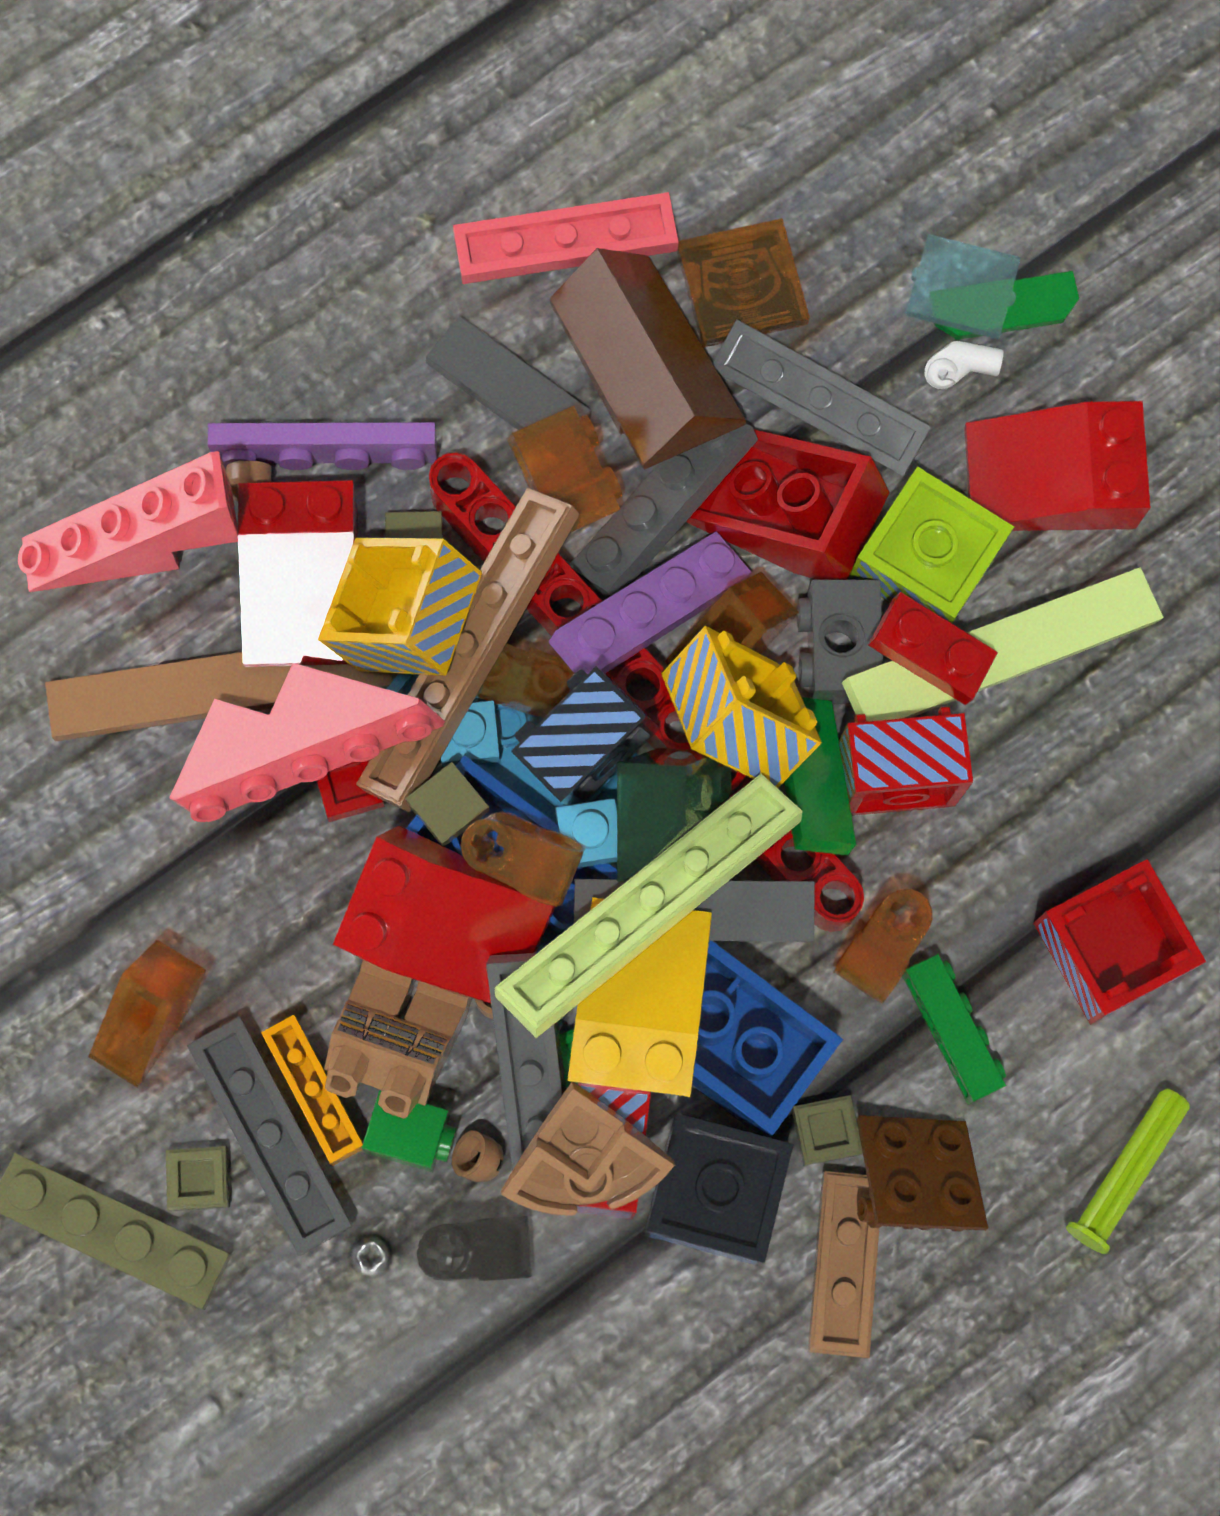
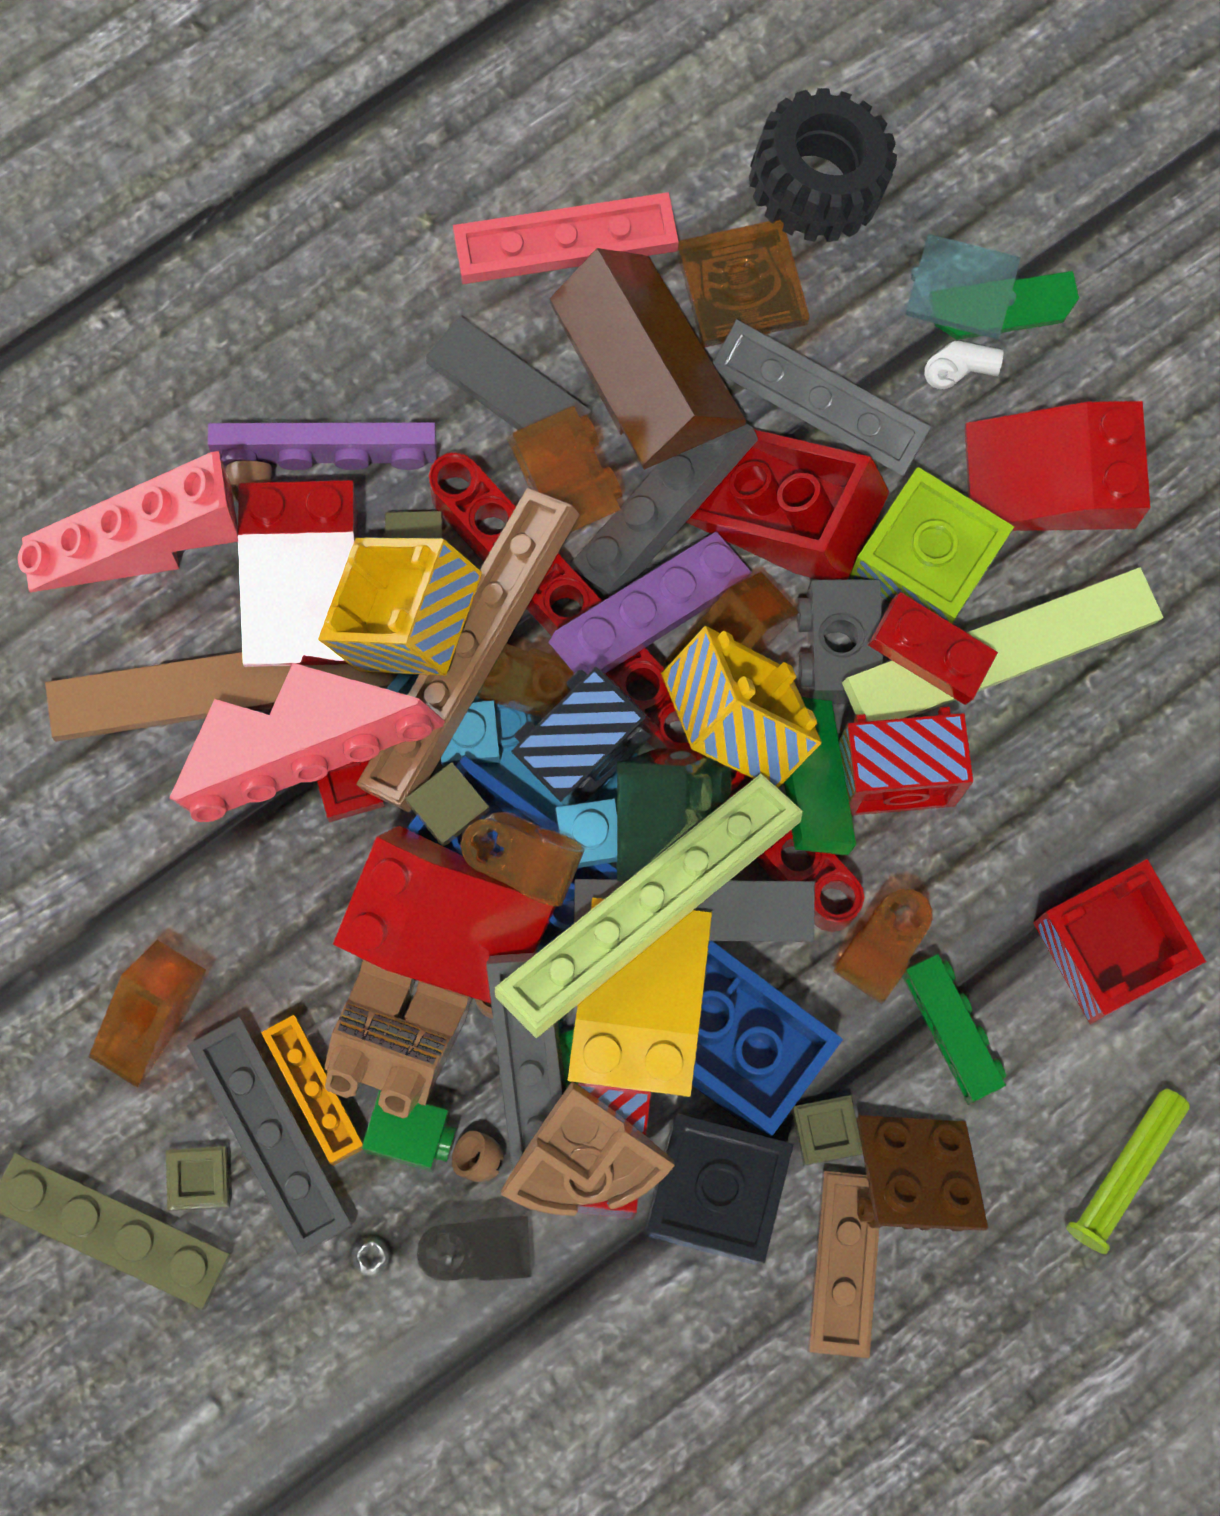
(827, 129): none -> black tyre

